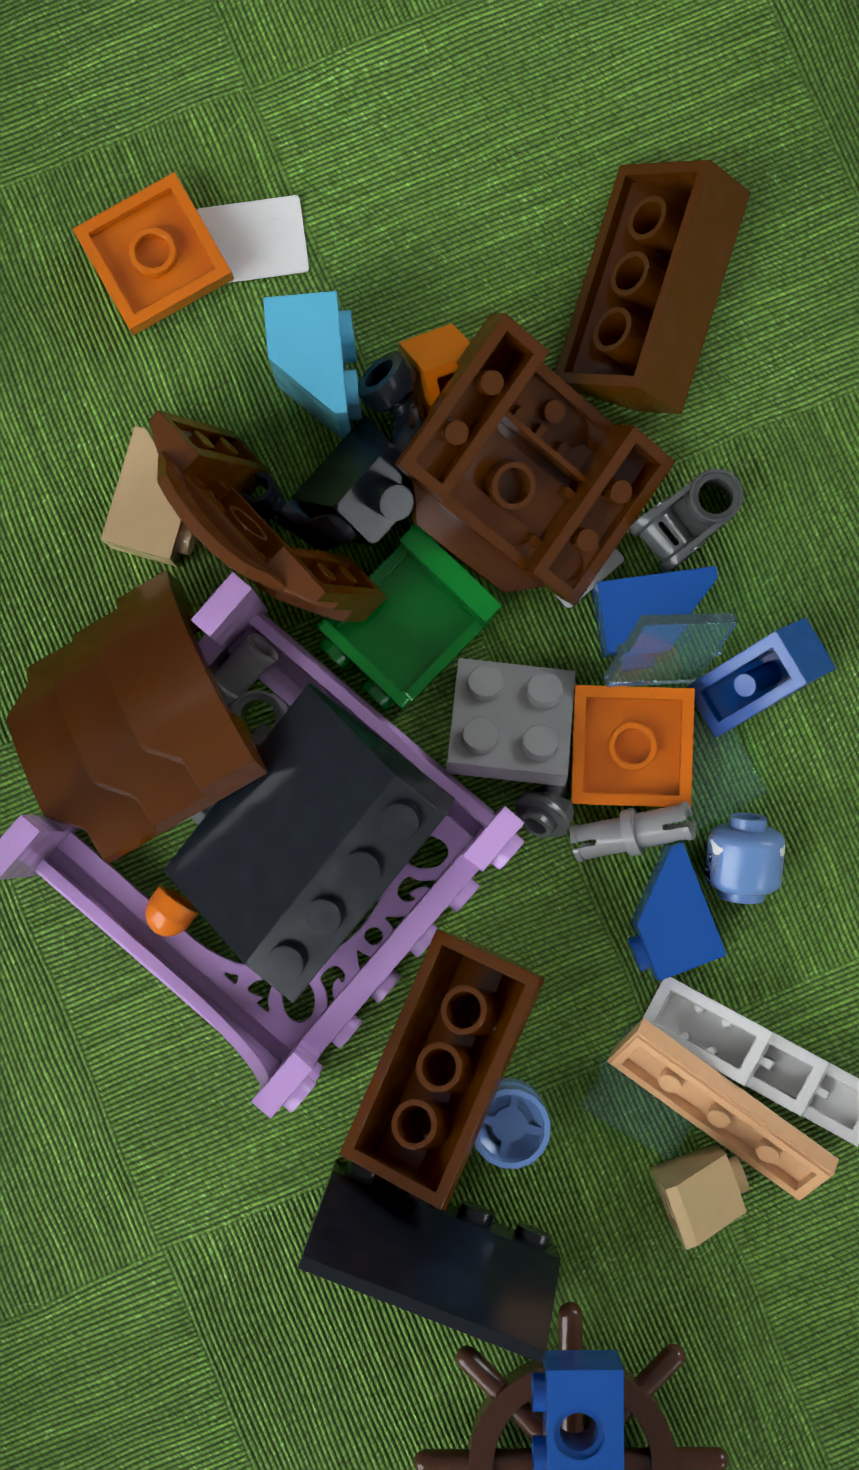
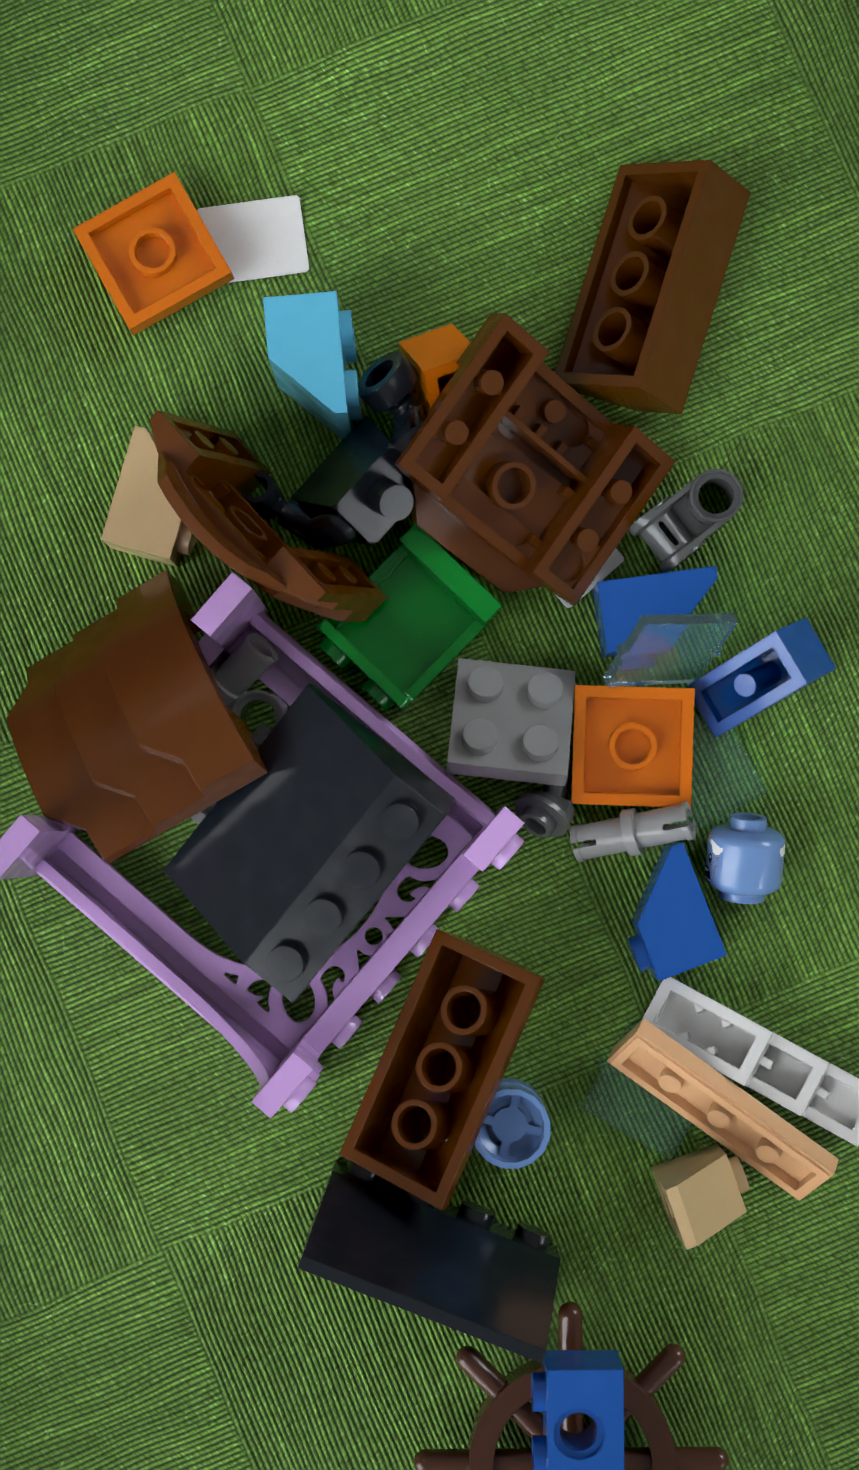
(169, 912): orange hinge -> none

